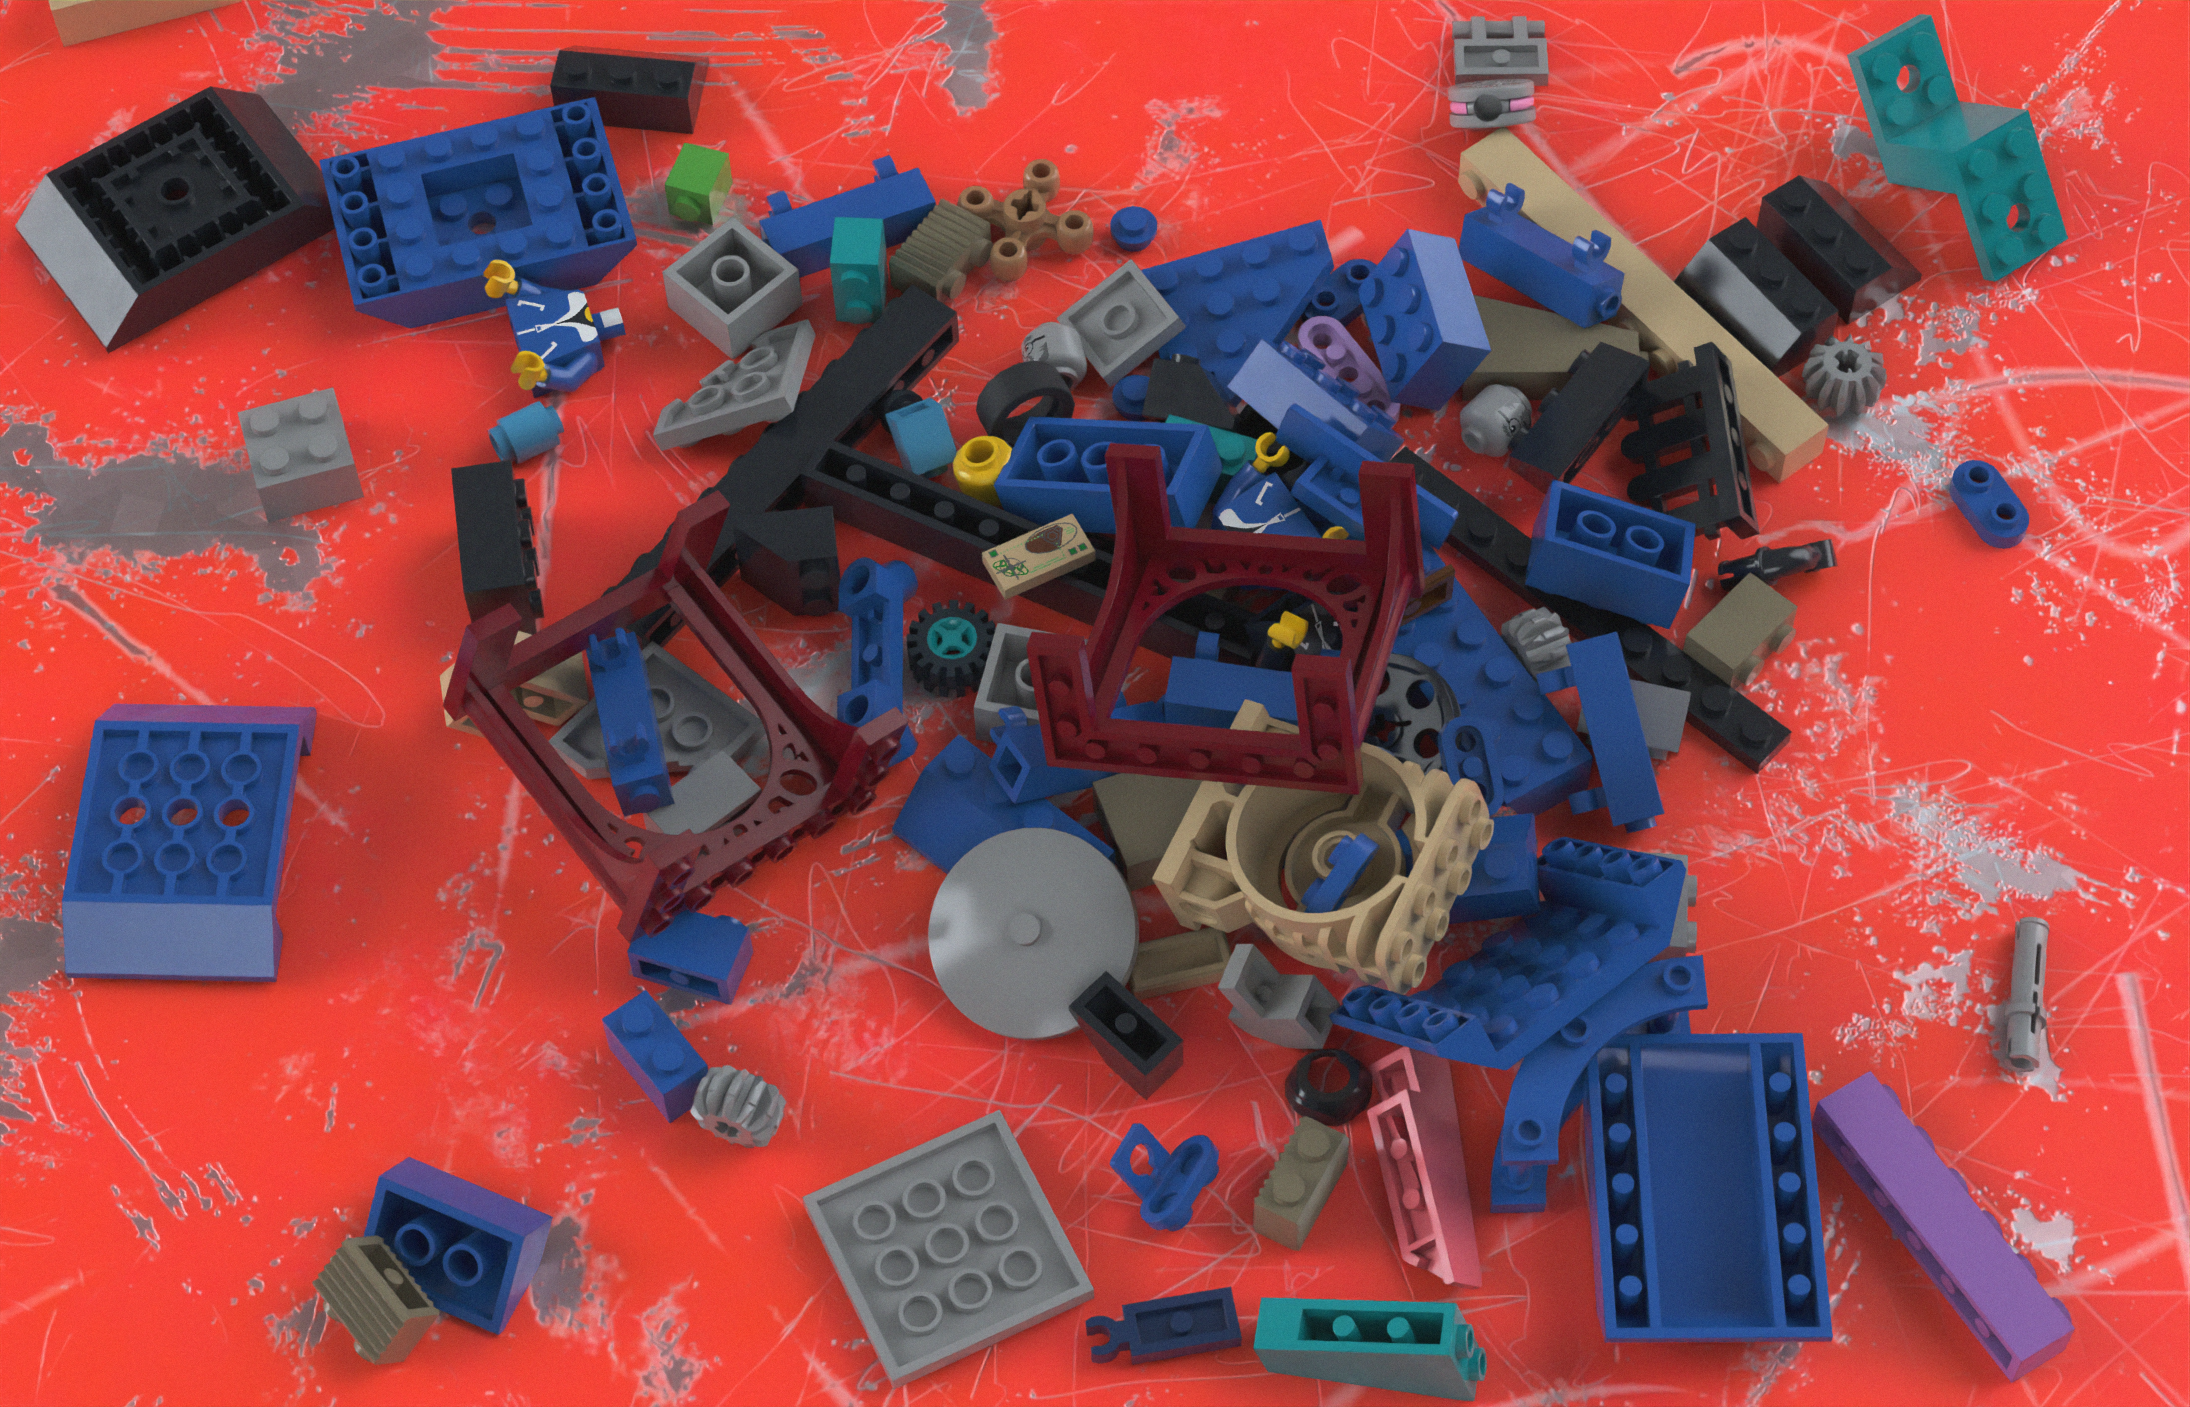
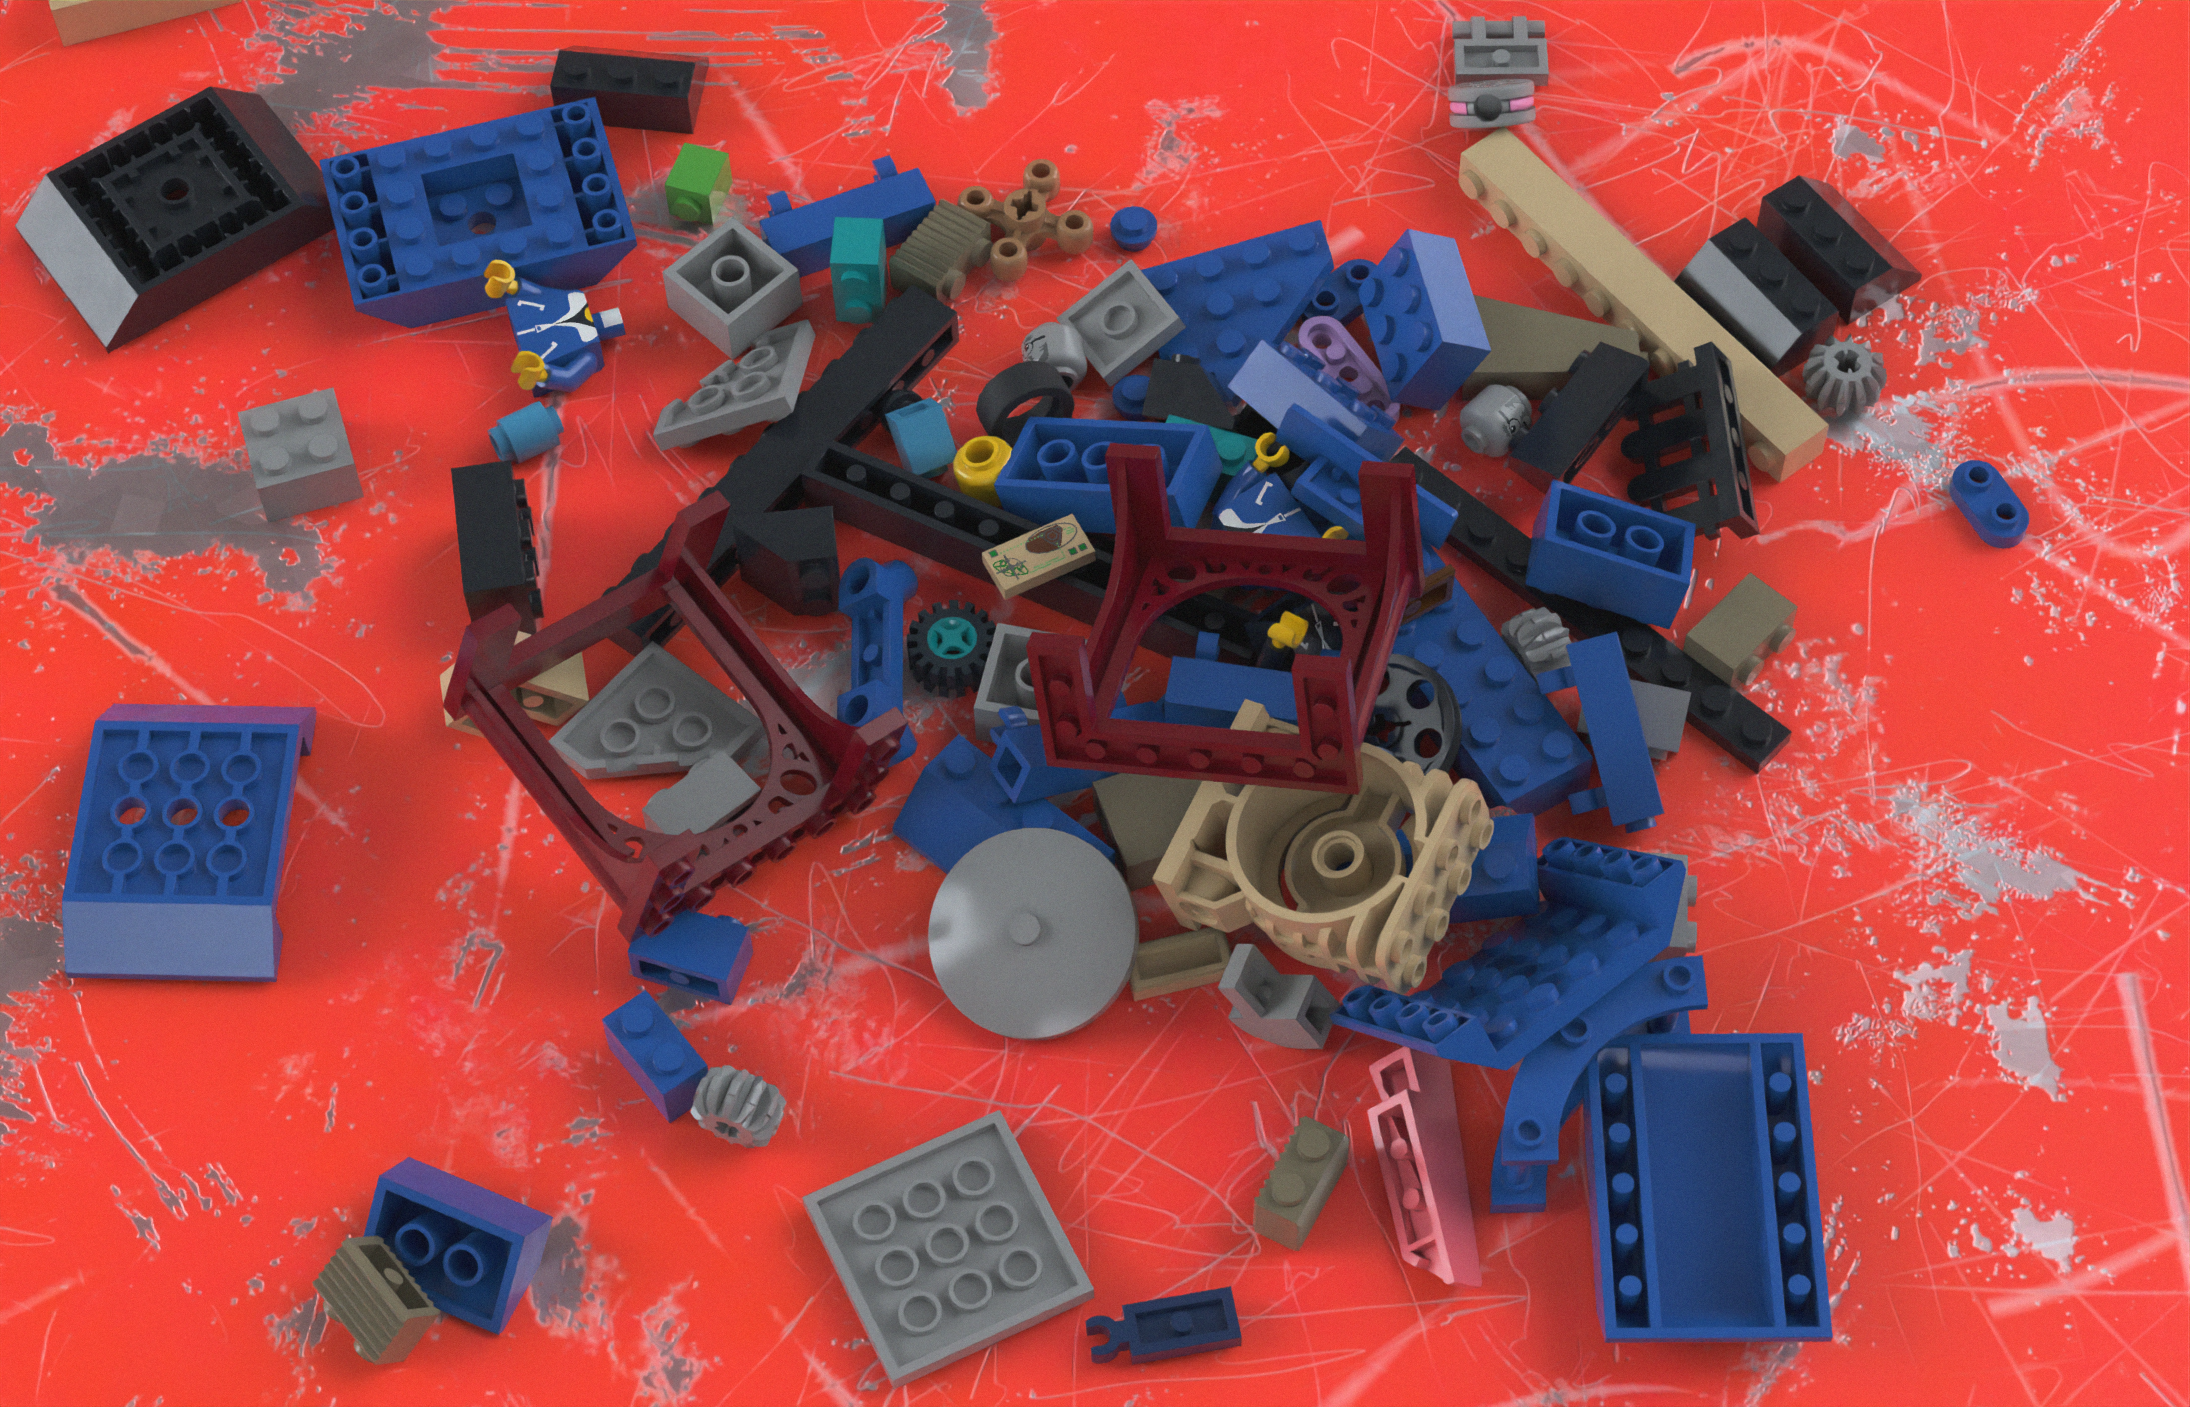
(629, 723): blue brick -> none
(1128, 1035): black slope -> none
(1174, 1178): blue bracket -> none
(1329, 1108): black piece -> none
(1350, 862): blue plate -> none
(1372, 1344): teal slope -> none
(1476, 764): blue plate -> none
(1540, 264): blue brick -> none
(1777, 563): black piece -> none
(1943, 1226): medium lavender brick -> none
(1958, 147): teal bracket -> none
(2026, 1013): light grey pin -> none

